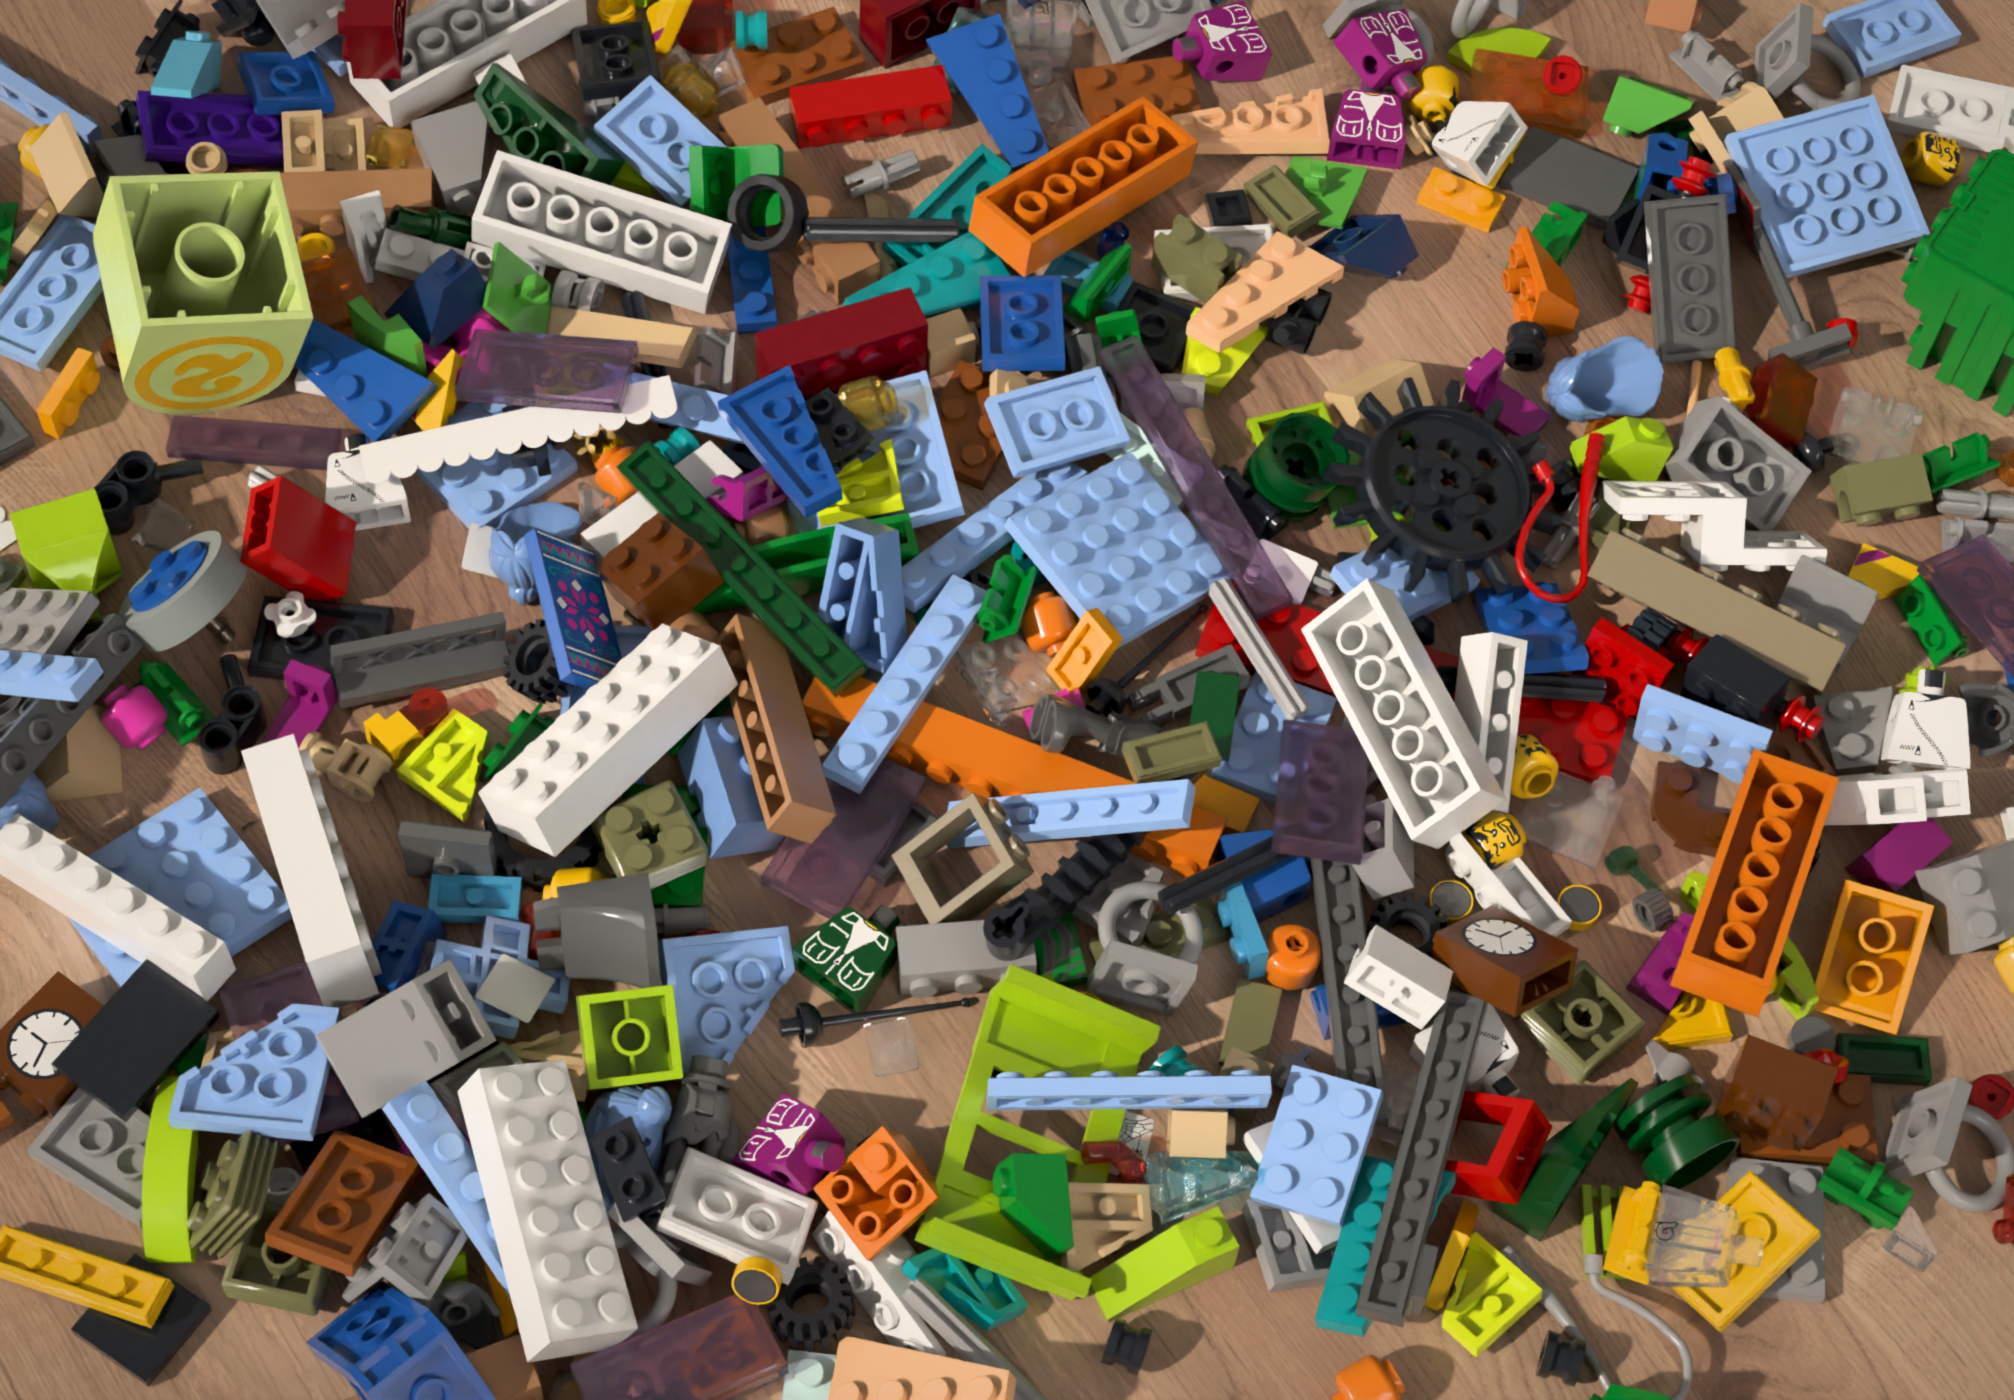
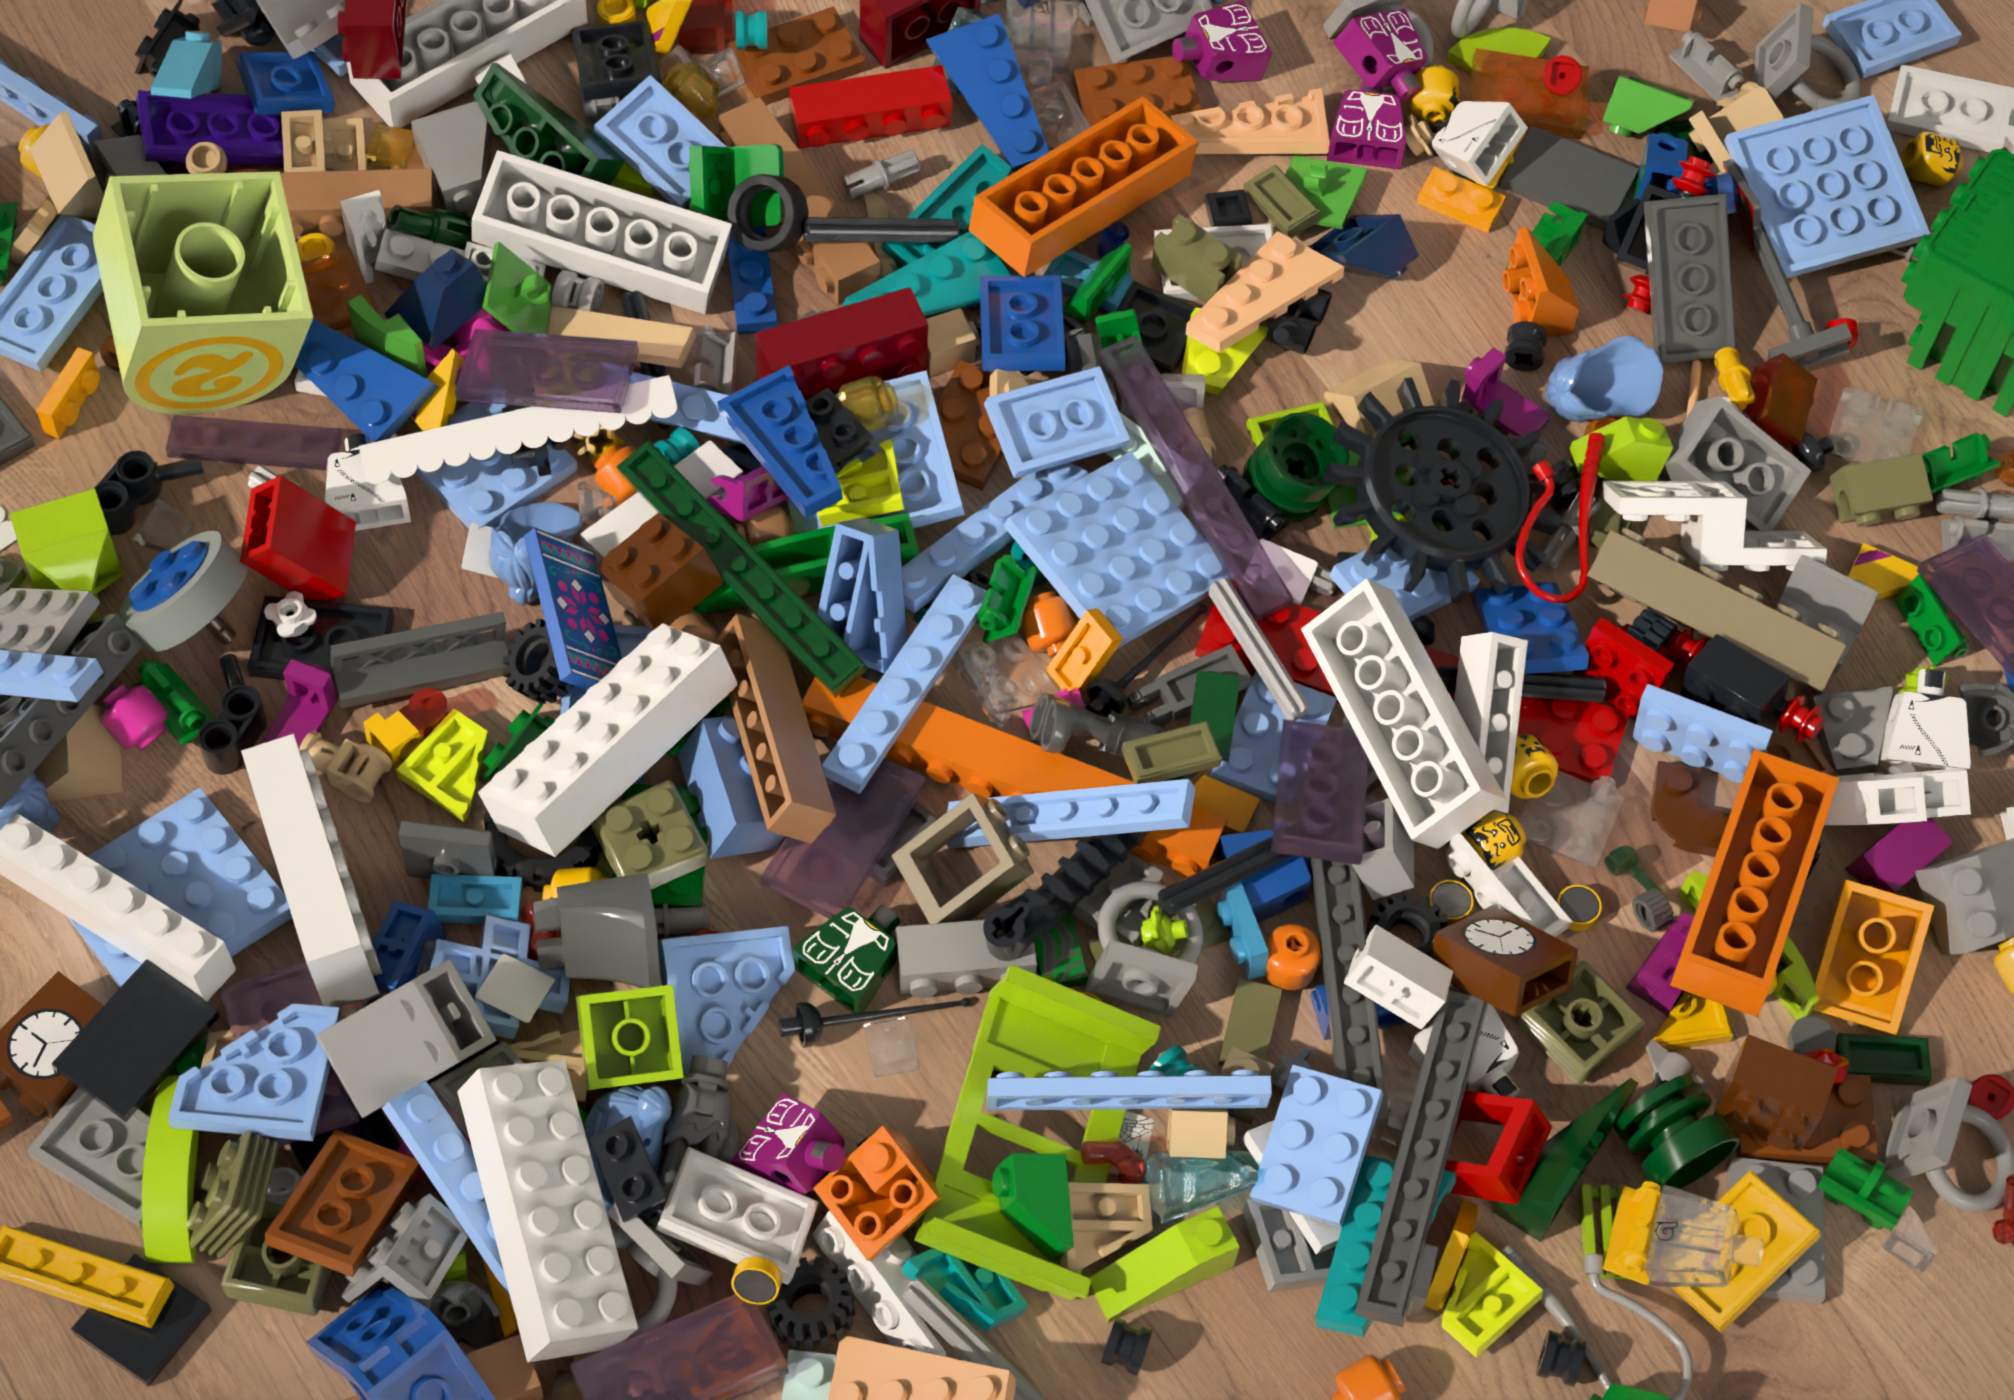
(1161, 933): none -> lime plant

